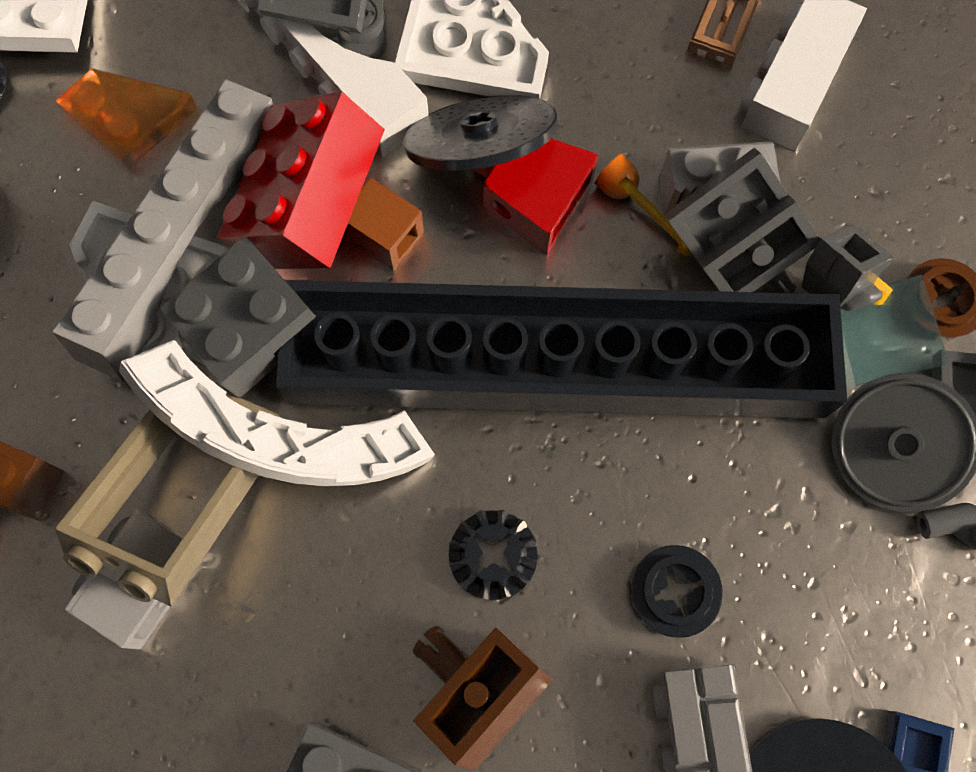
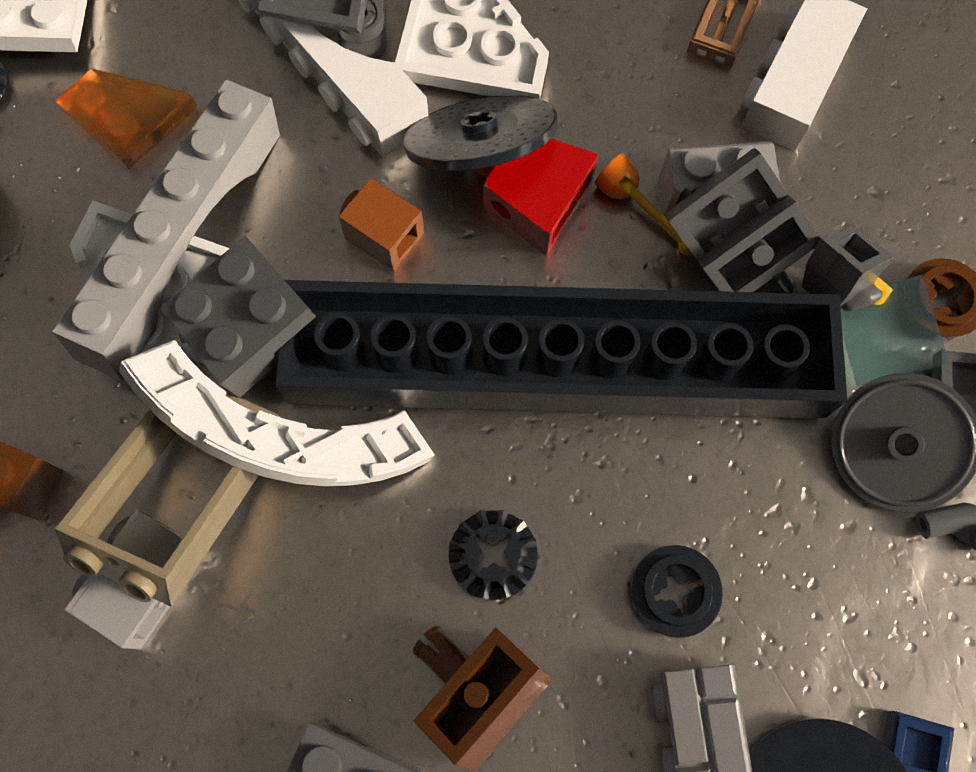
(303, 181): red brick -> none

